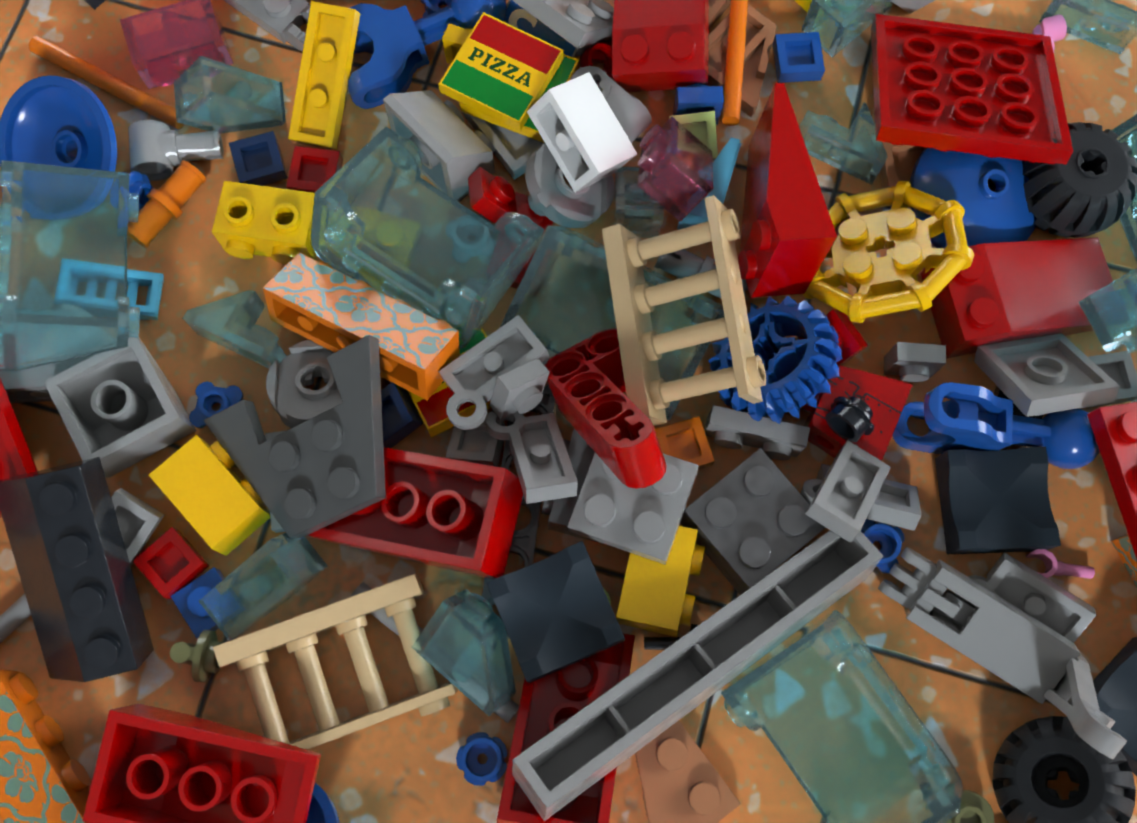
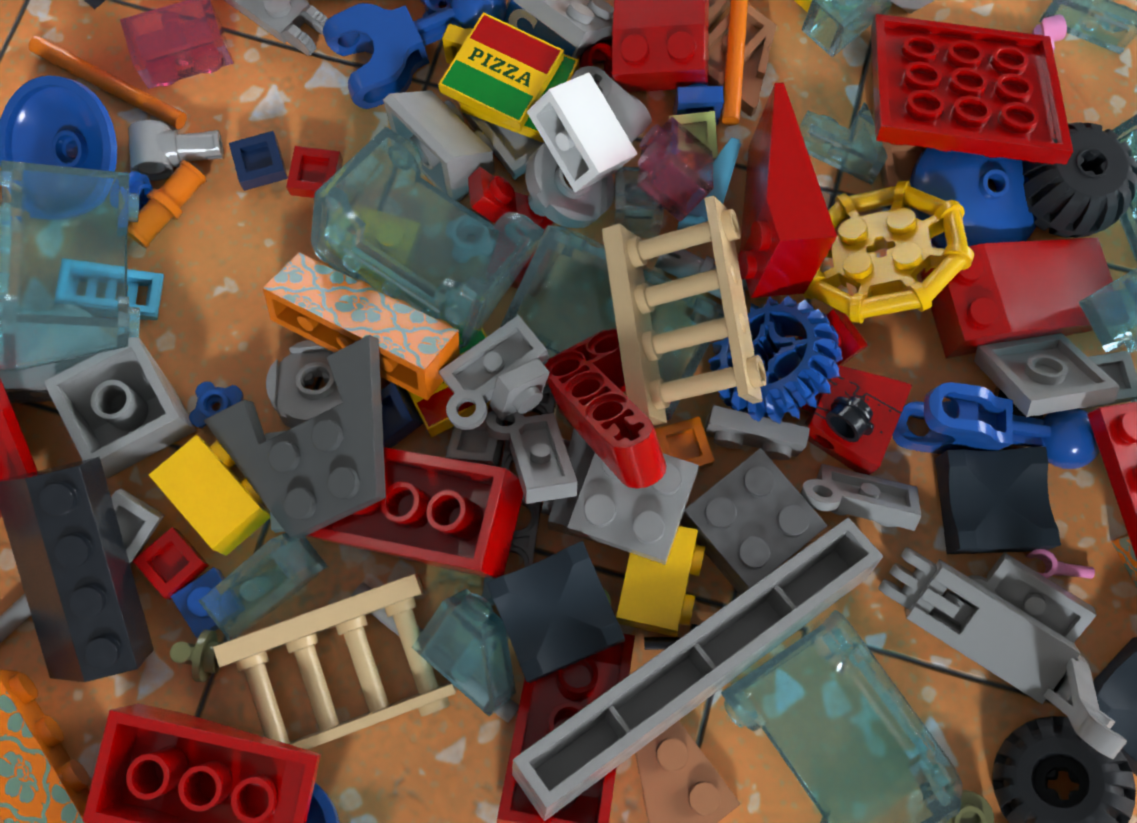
(227, 98): clear light blue slope -> none
(233, 326): clear light blue slope -> none
(264, 222): yellow brick -> none
(324, 75): yellow plate -> none
(468, 755): blue plate -> none
(798, 57): blue plate -> none
(848, 491): light grey plate -> none
(890, 540): blue plate -> none
(914, 361): light grey plate -> none

